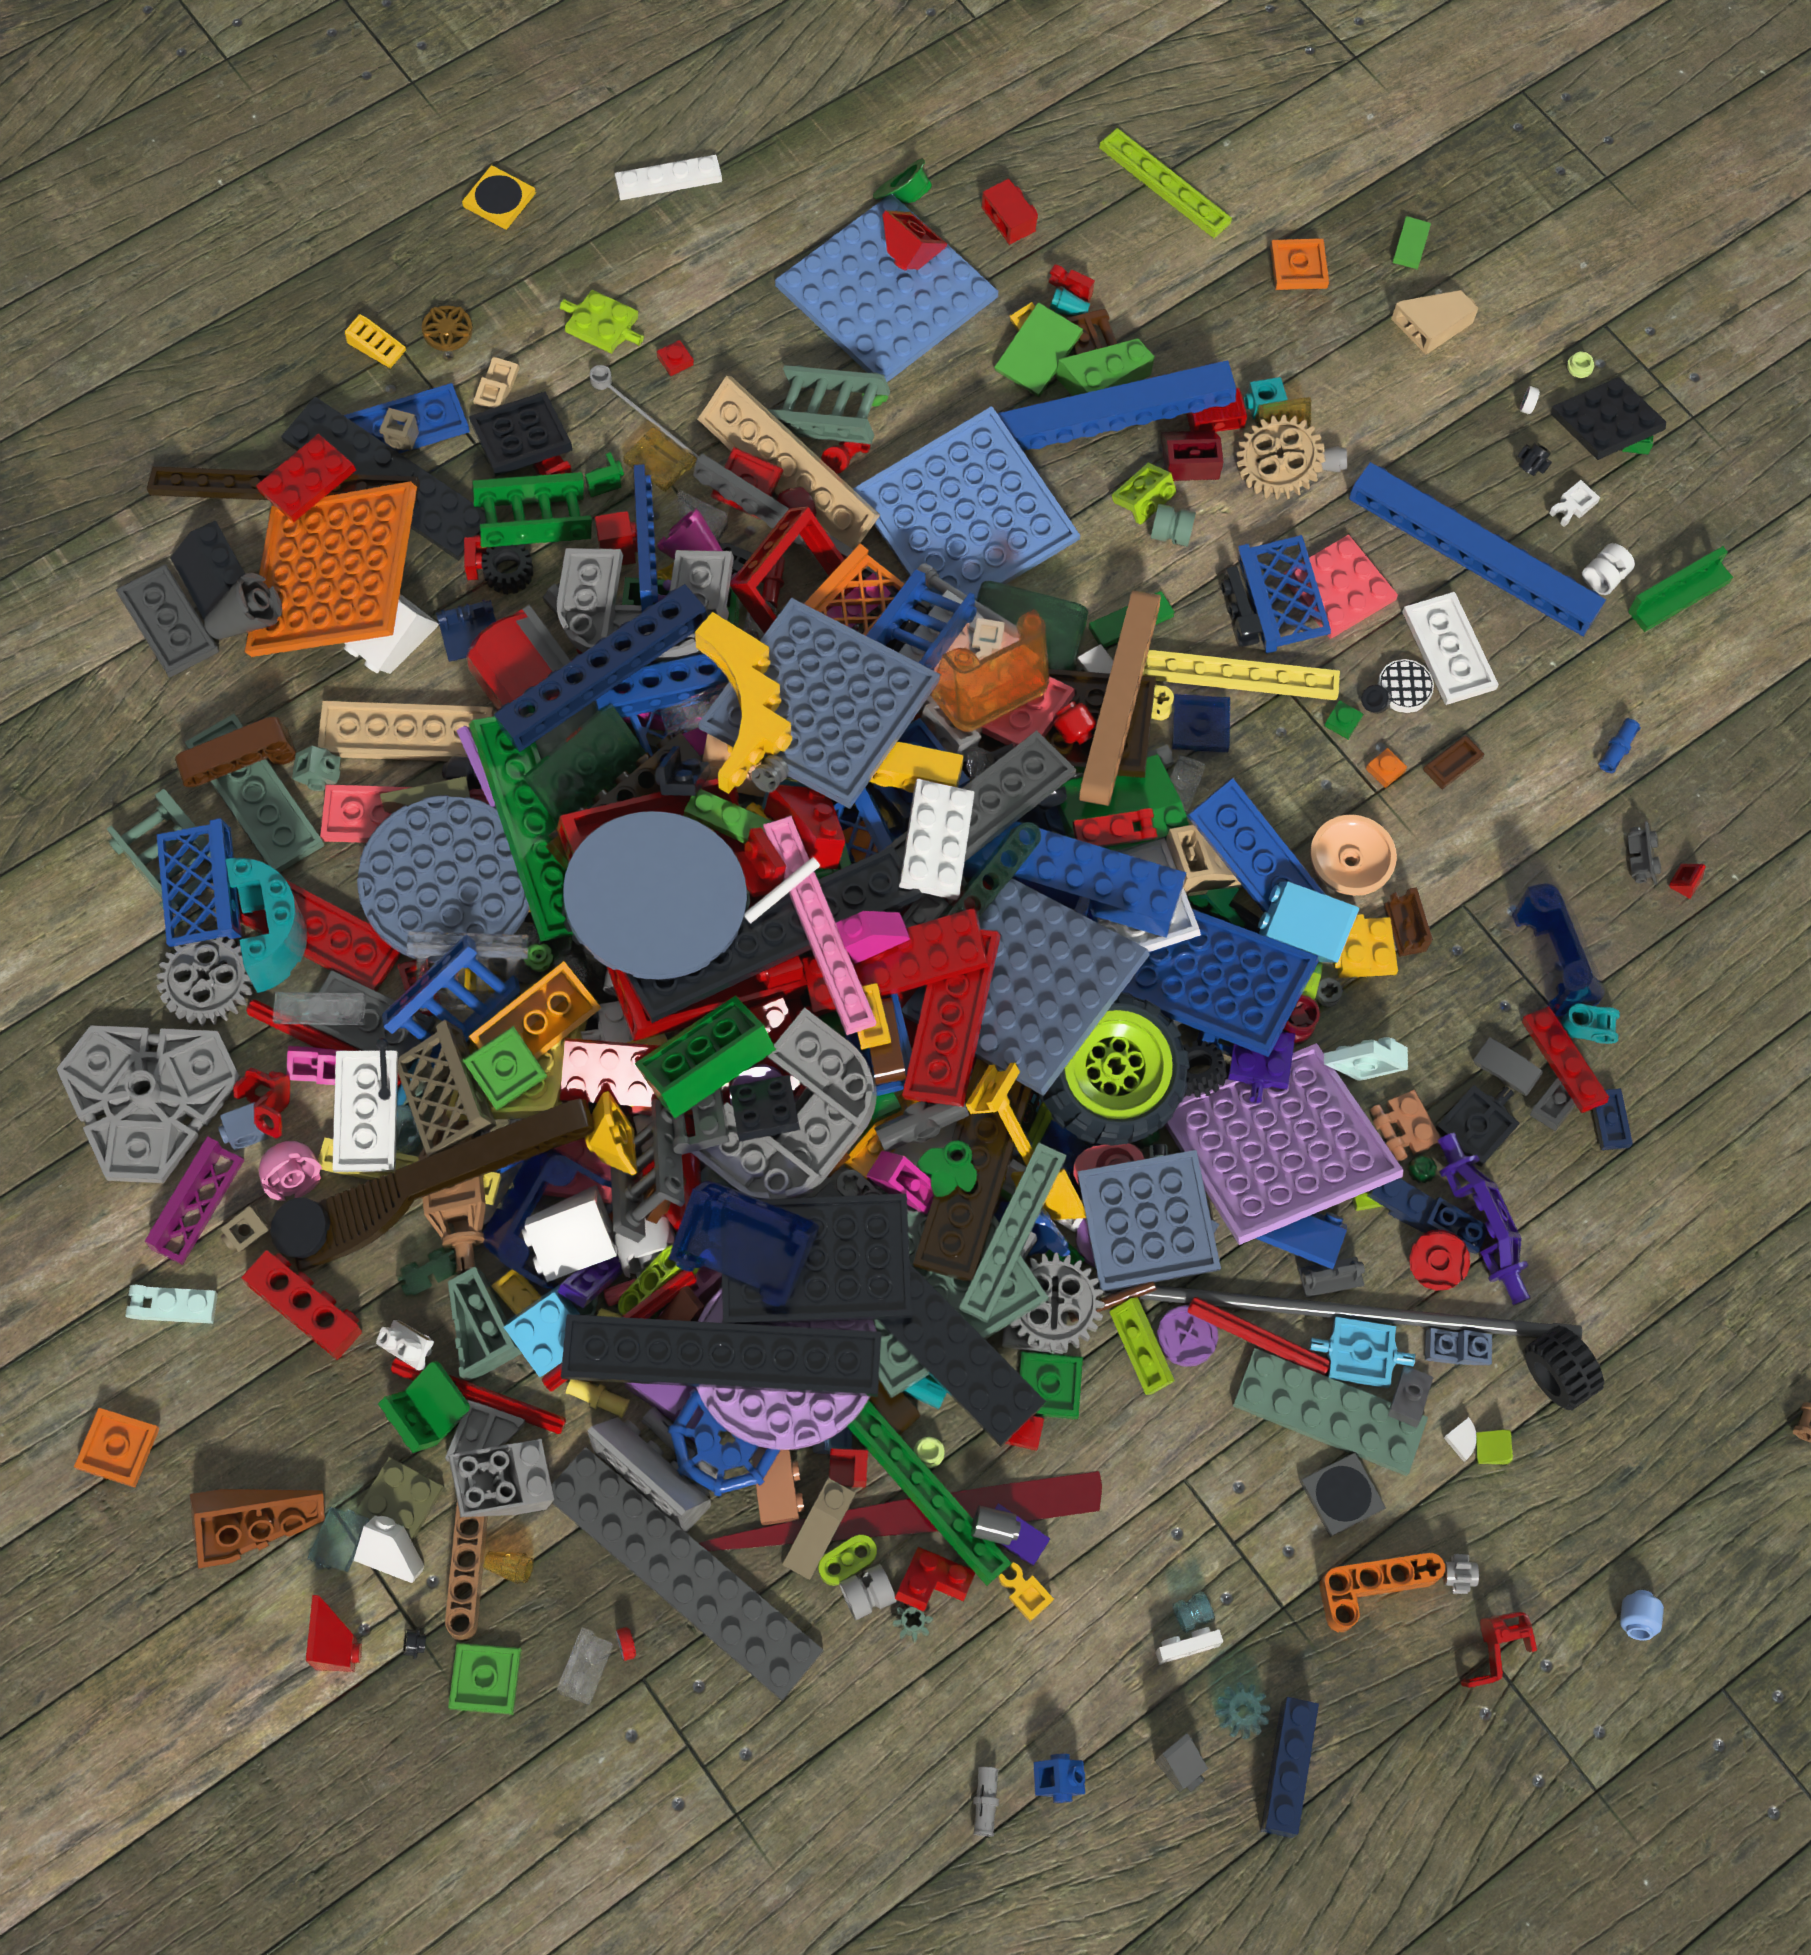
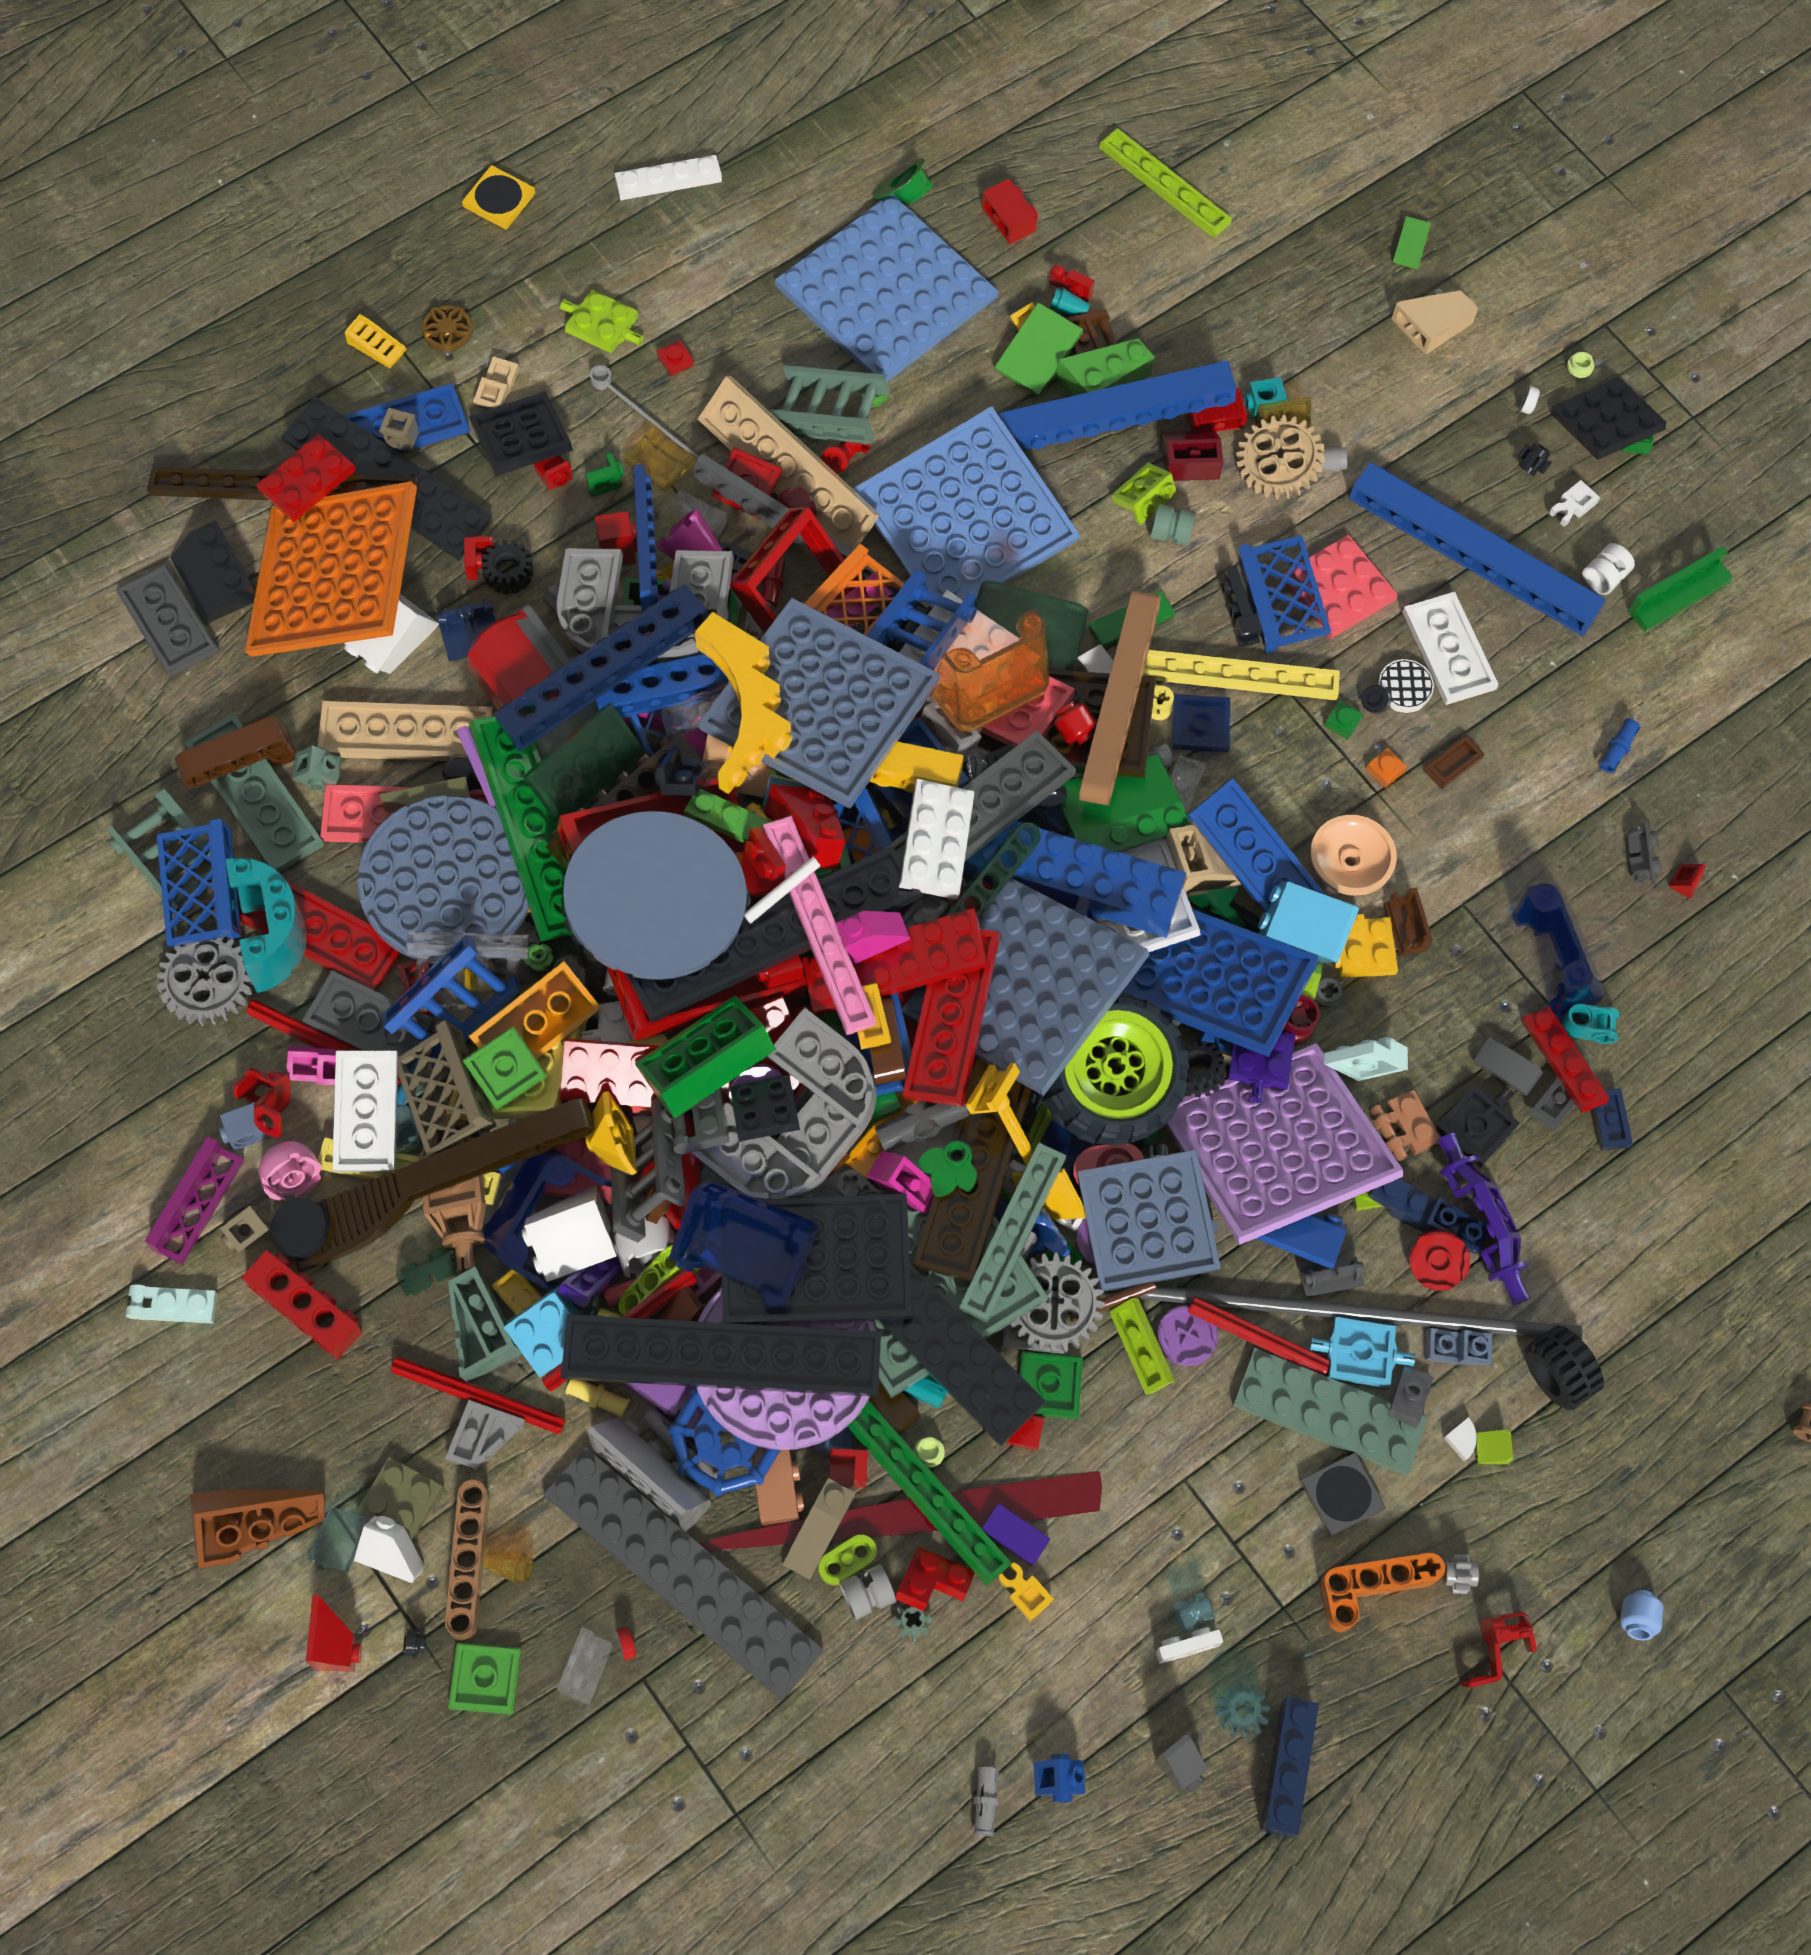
(116, 1447): orange plate -> none
(145, 1132): light grey plate -> none
(244, 608): dark grey cone -> none
(319, 1008): clear plate -> none
(383, 1093): black hinge -> none
(406, 1343): white hips -> none
(426, 1408): green bracket -> none
(502, 1480): light grey slope -> none
(531, 490): green fence -> none
(770, 773): dark grey wheel -> none
(910, 240): red slope -> none
(934, 581): light grey piece -> none
(987, 637): plate -> none
(995, 1525): dark grey brick -> none
(1115, 828): red plate -> none
(1299, 264): orange plate -> none
(1422, 1169): dark green piece -> none

